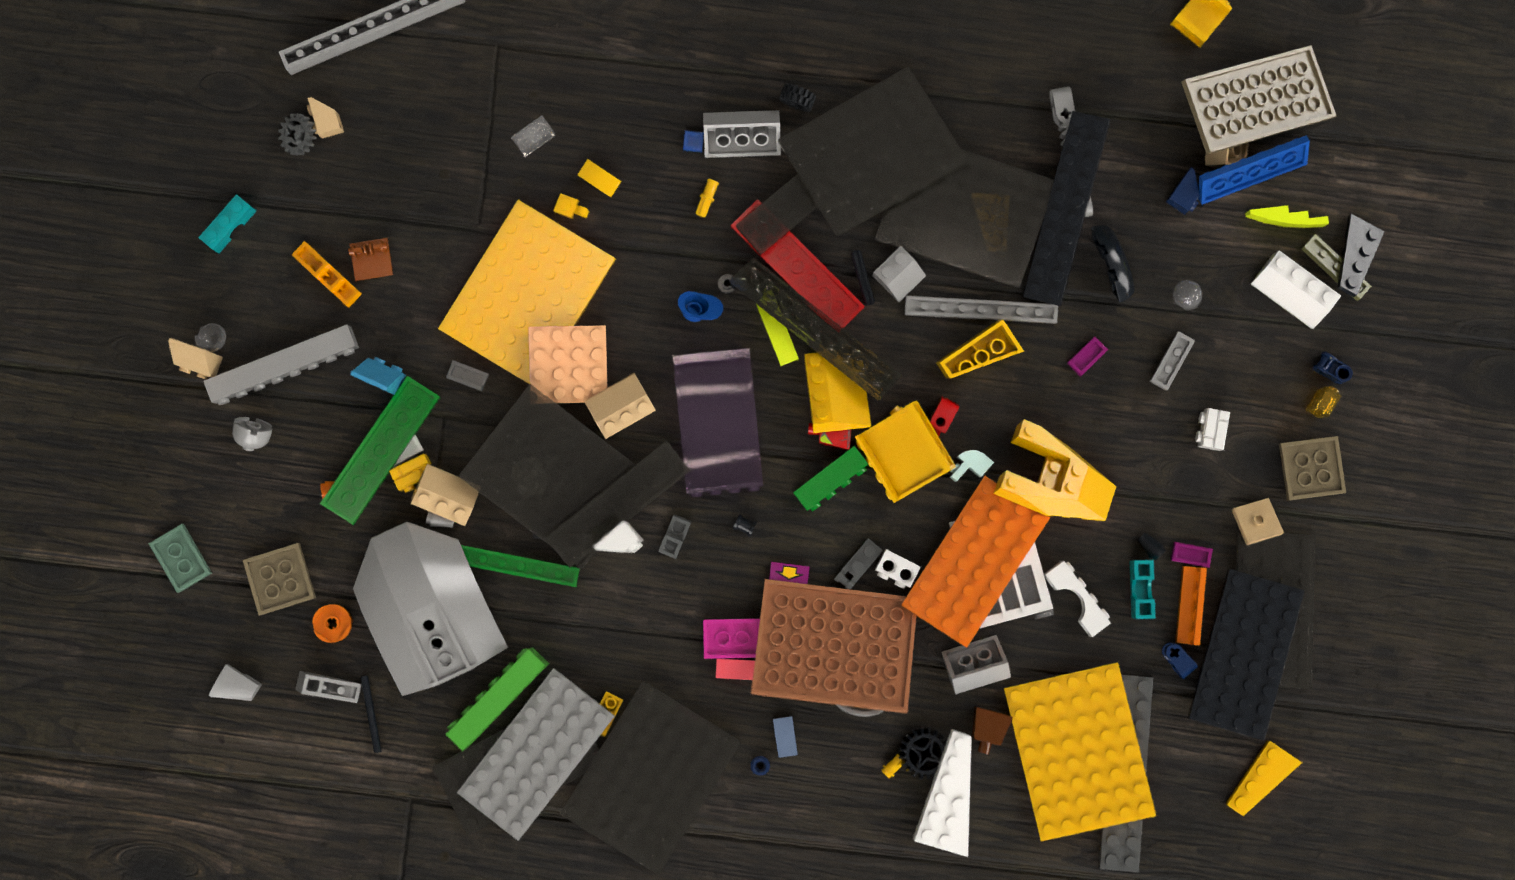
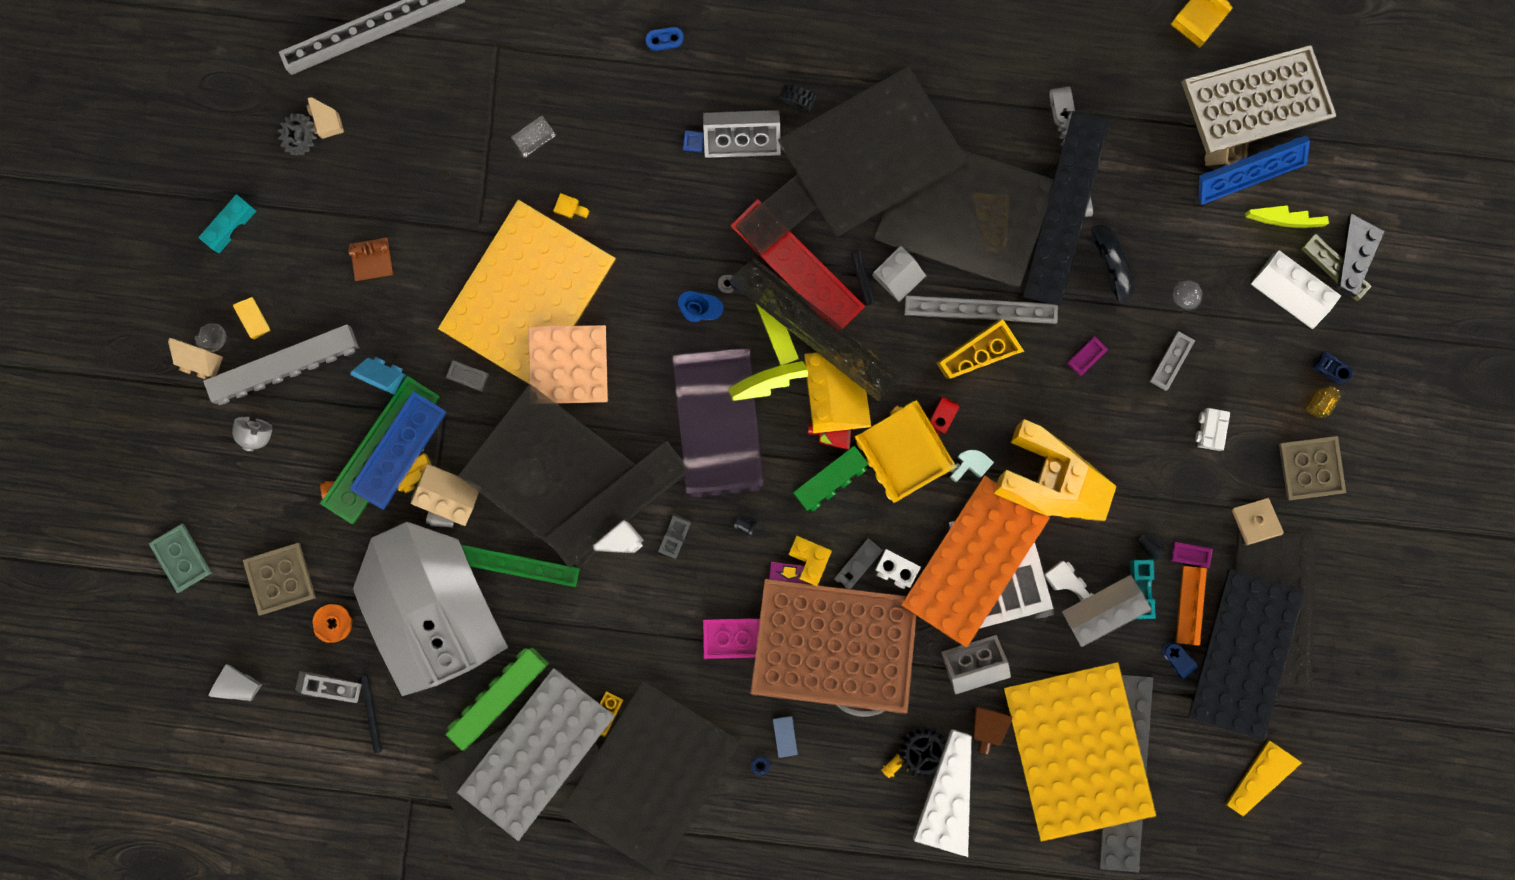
(251, 318): none -> yellow slope
(326, 274): light orange slope -> none
(398, 450): none -> blue plate
(599, 178): yellow slope -> none
(619, 405): tan slope -> none
(664, 37): none -> blue plate
(706, 198): yellow axle -> none
(735, 669): coral tile -> none
(761, 383): none -> neon yellow slope
(814, 556): none -> yellow plate
(1106, 610): none -> light grey slope
(1185, 193): dark blue slope -> none

